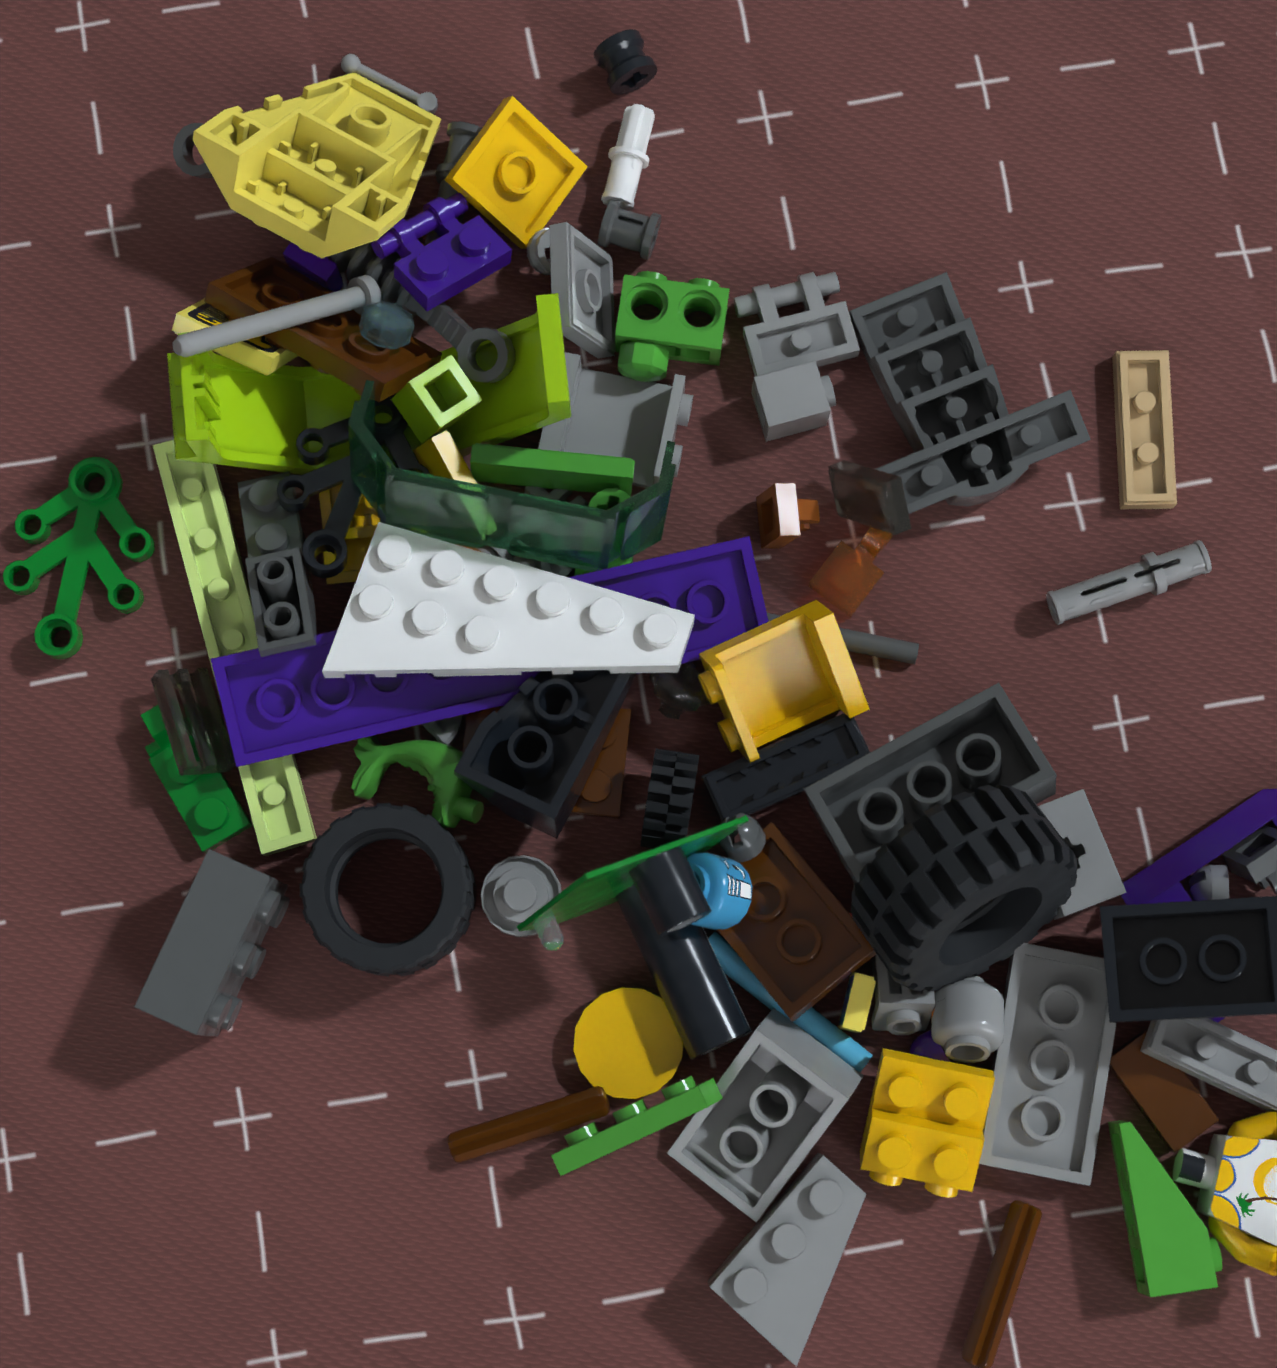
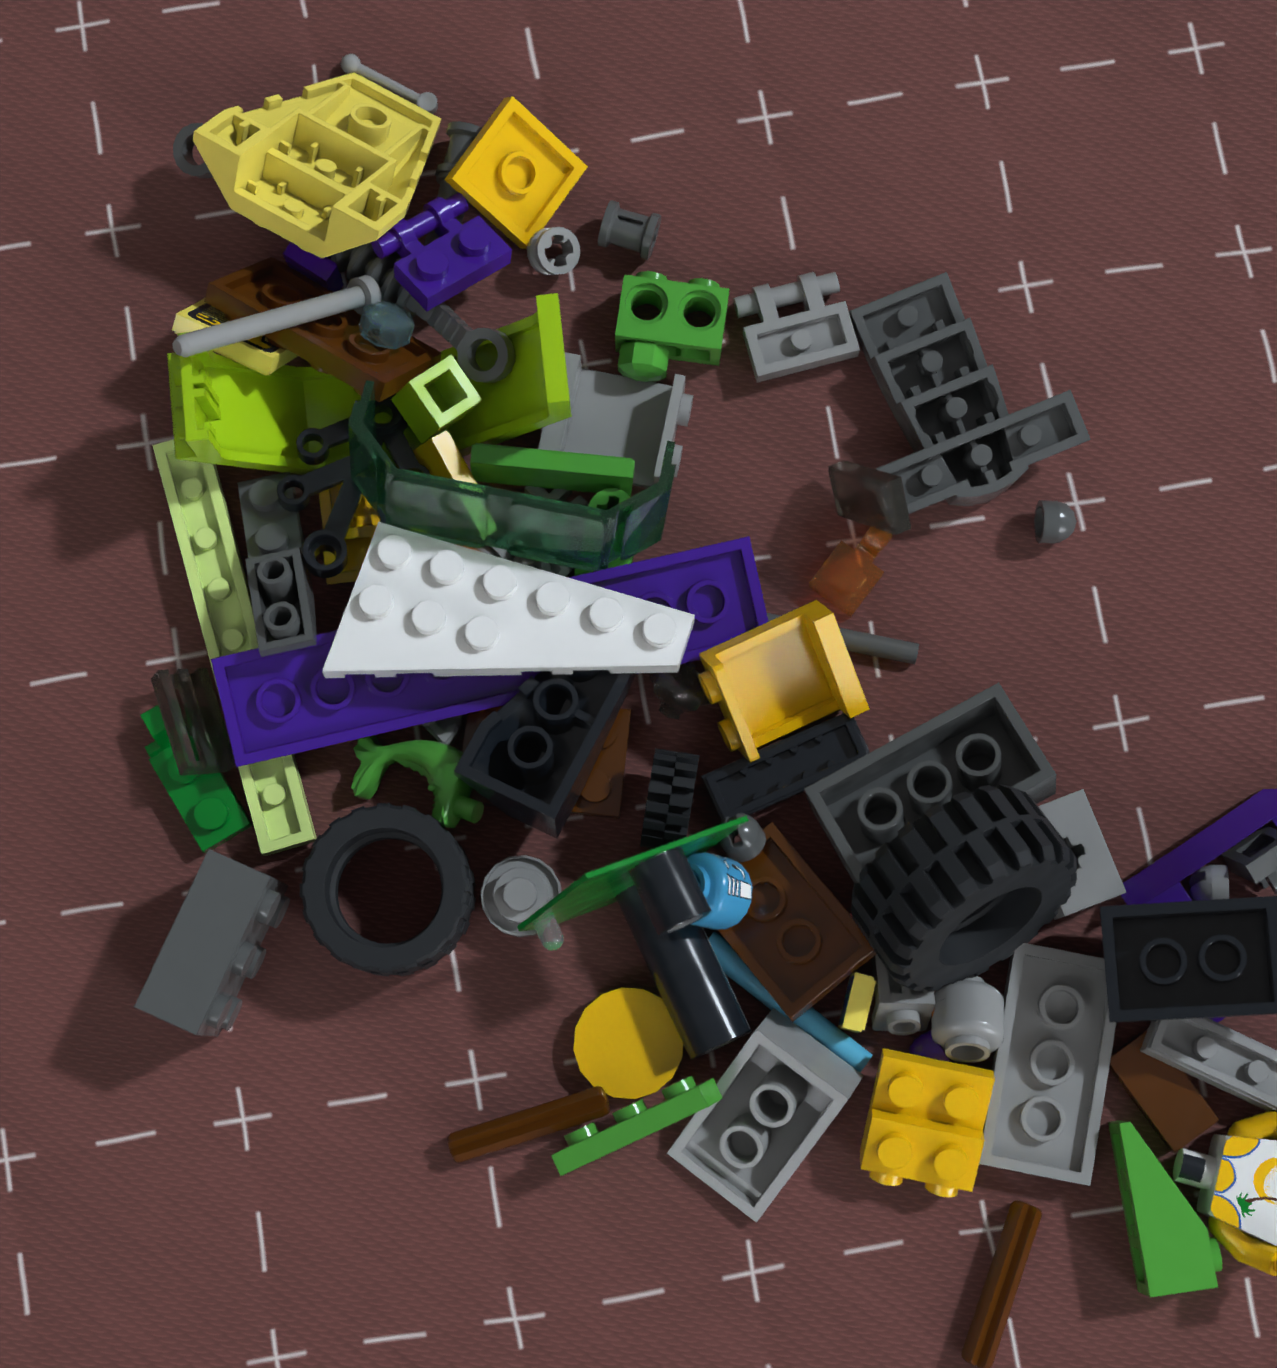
(79, 549): green plant -> none
(585, 290): light grey tile -> none
(625, 62): black wheel -> none
(629, 156): white axle -> none
(783, 515): dark orange tile -> none
(791, 1256): light grey wedge -> none
(792, 400): light grey brick -> none
(1053, 521): none -> dark grey hinge
(1144, 430): tan tile -> none
(1149, 575): light grey pin -> none

